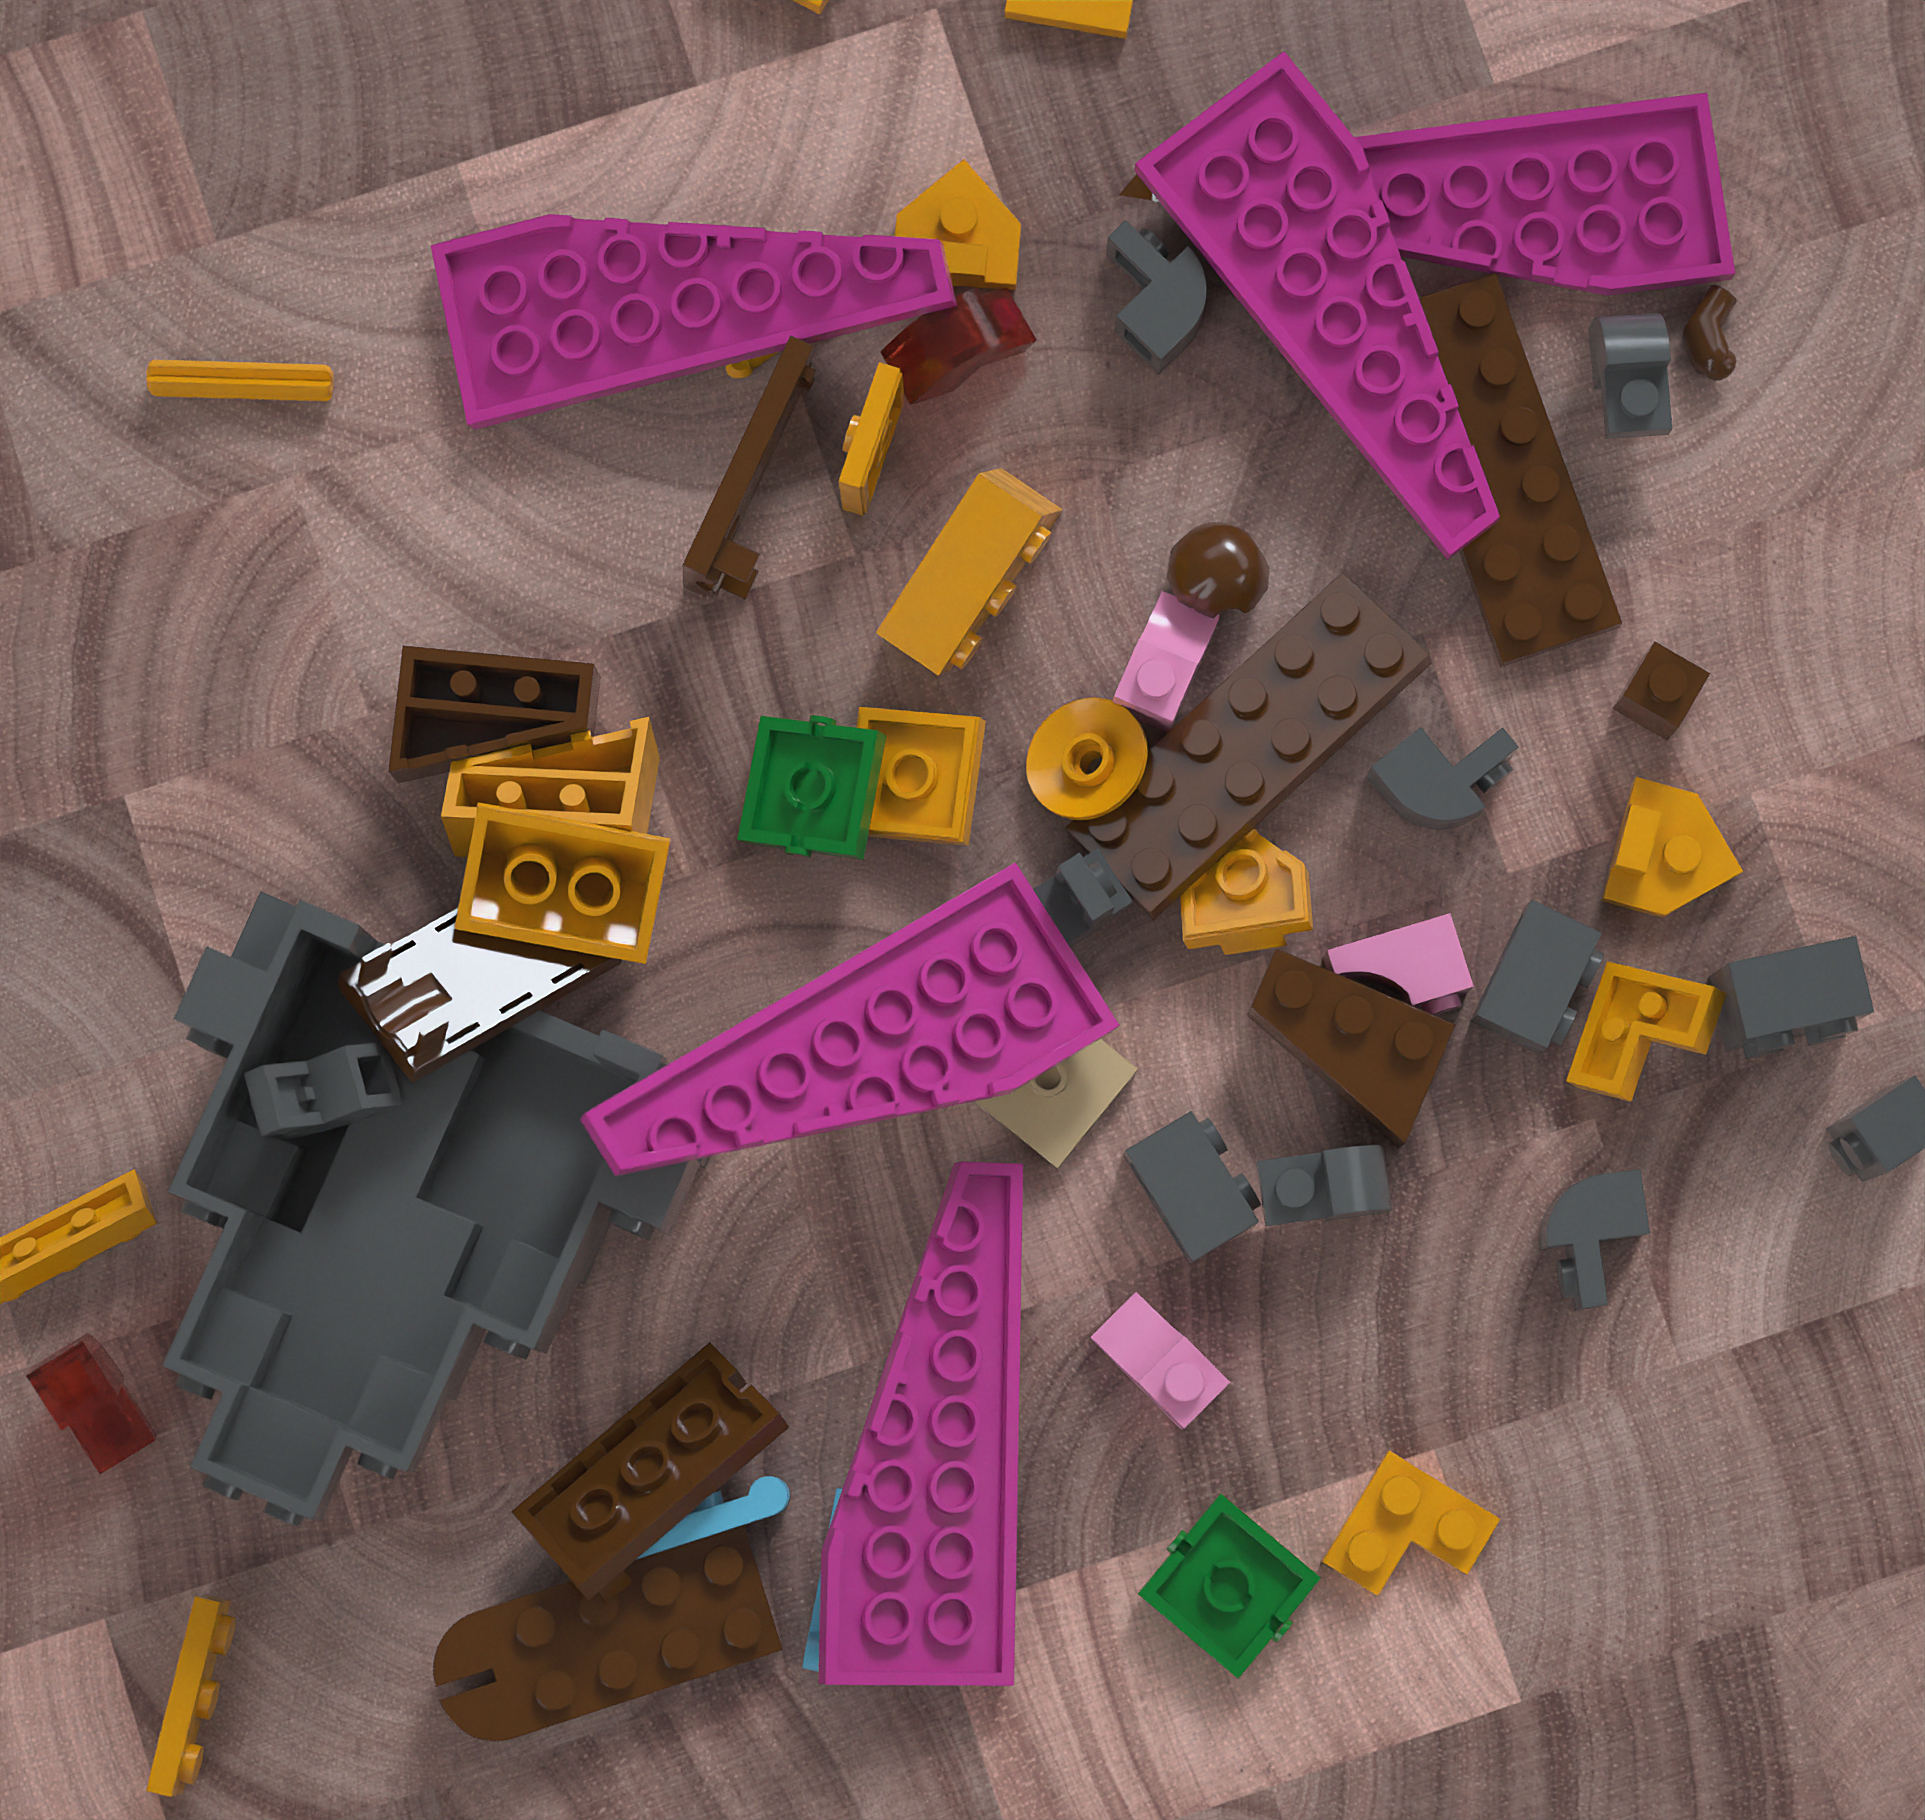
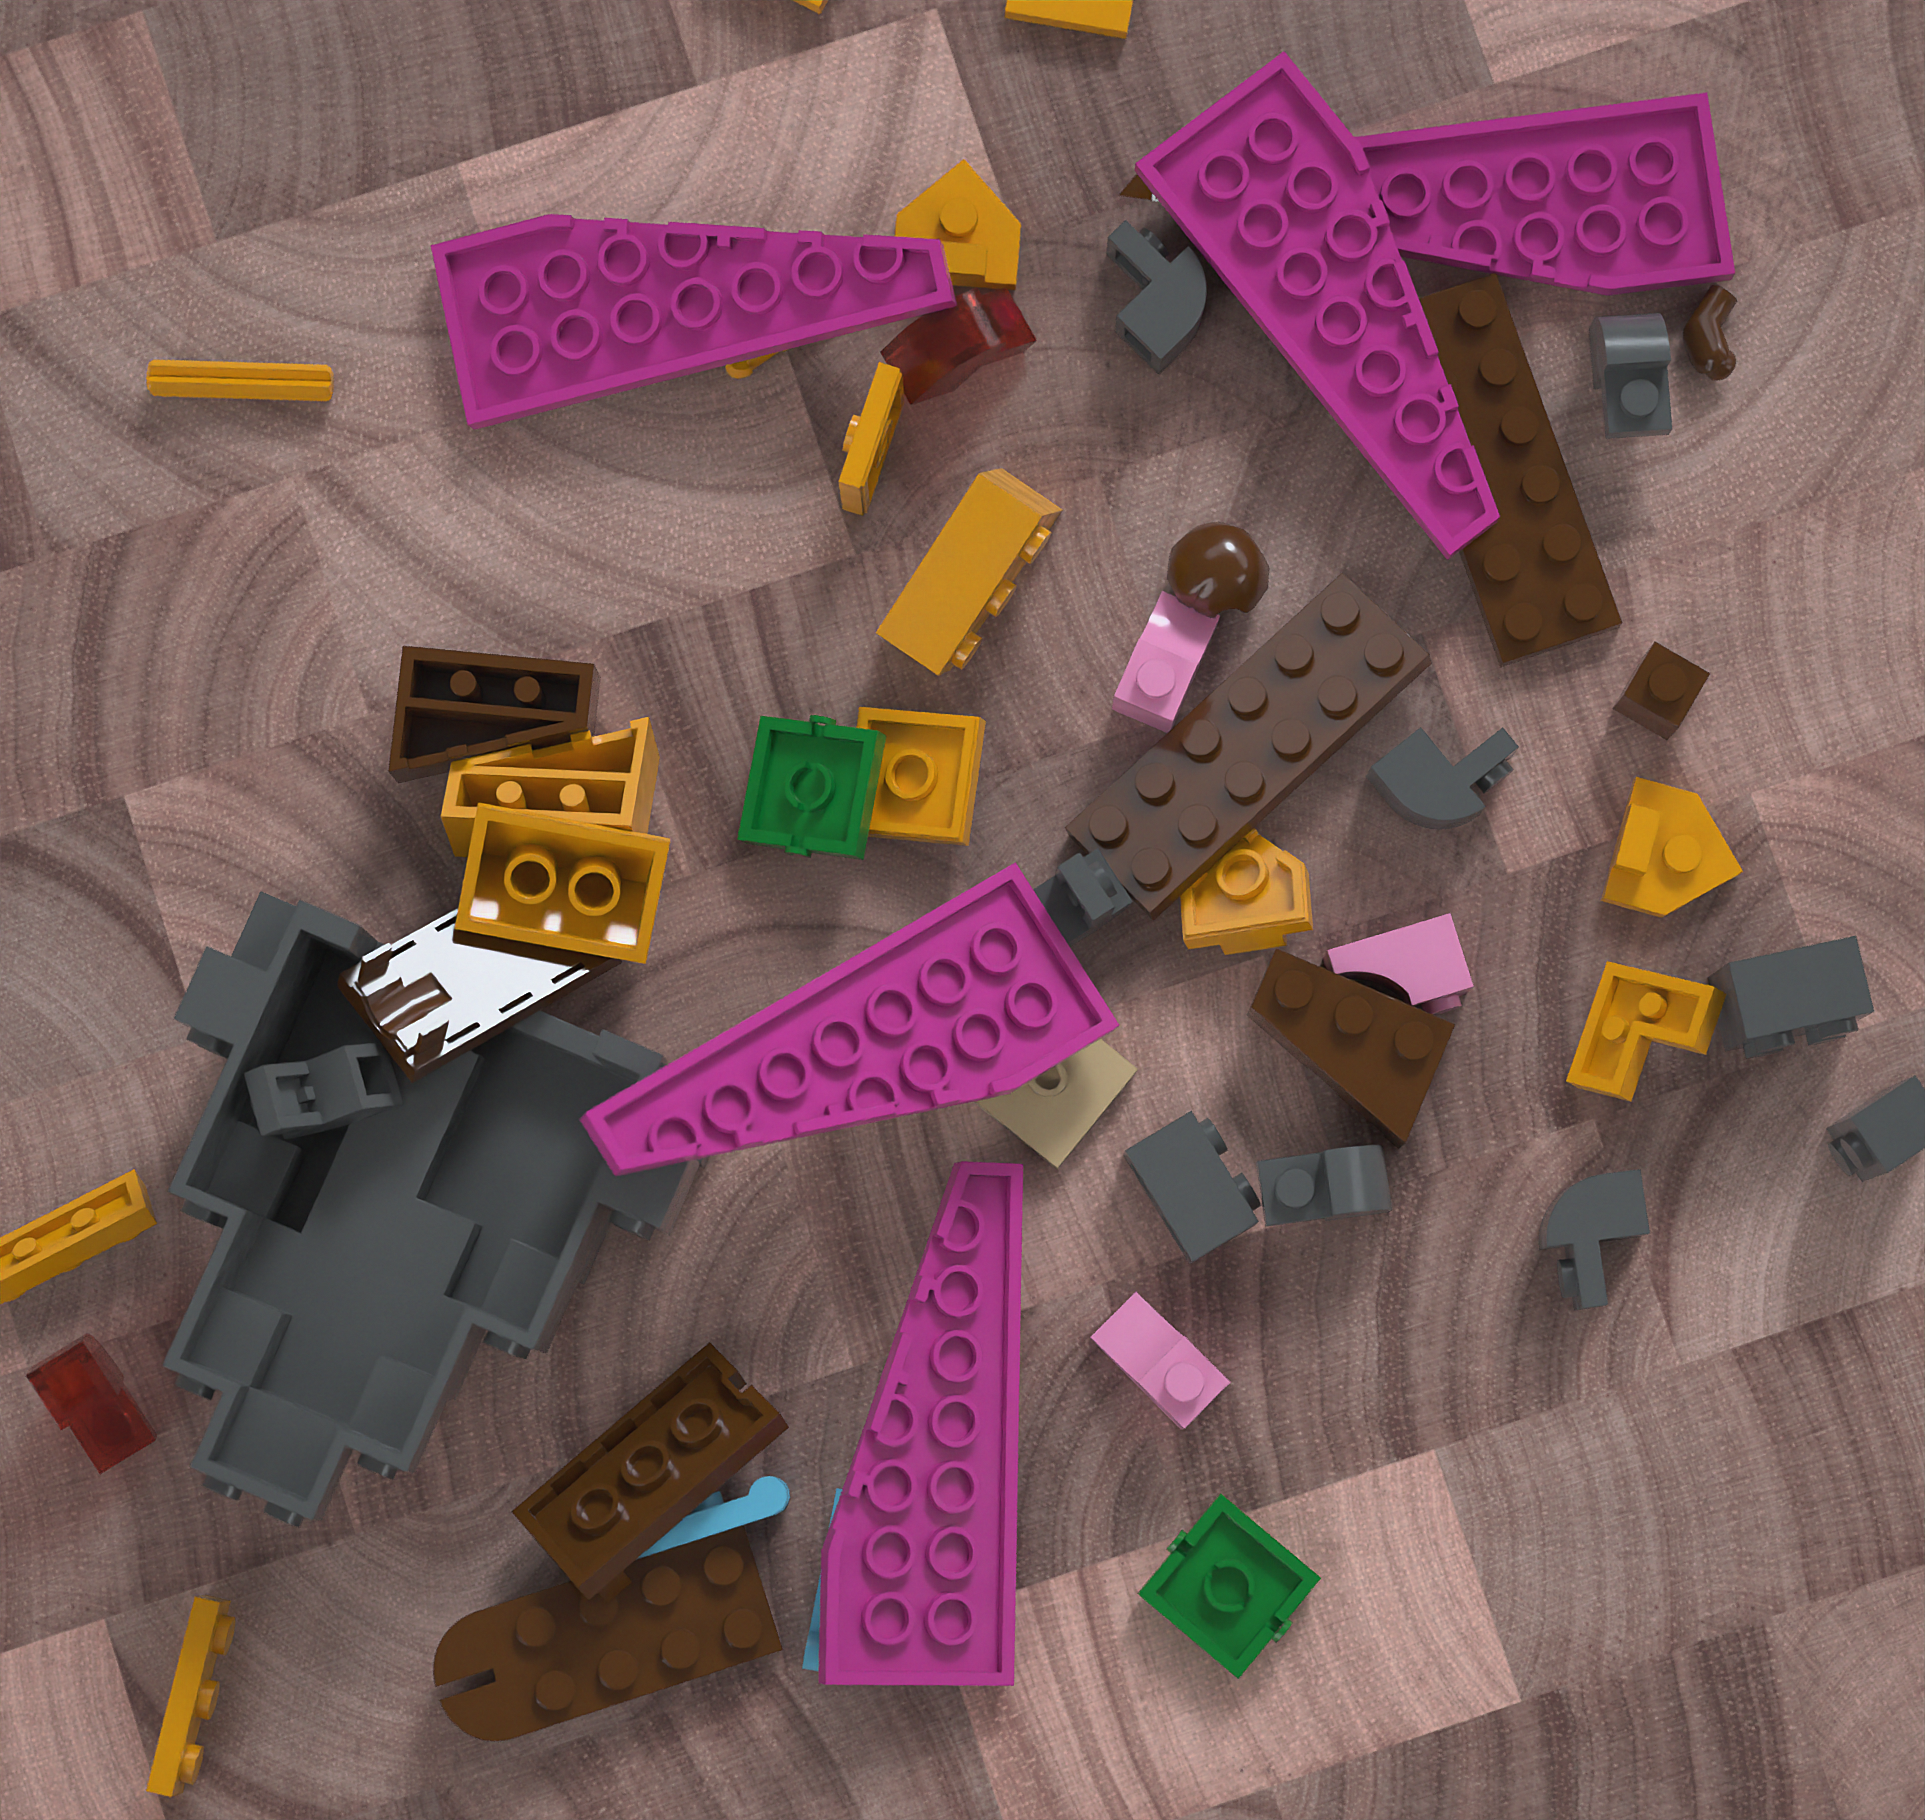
(714, 558): reddish brown piece -> none
(1070, 742): light orange dish -> none
(1402, 1508): light orange plate -> none
(1538, 977): dark grey brick -> none

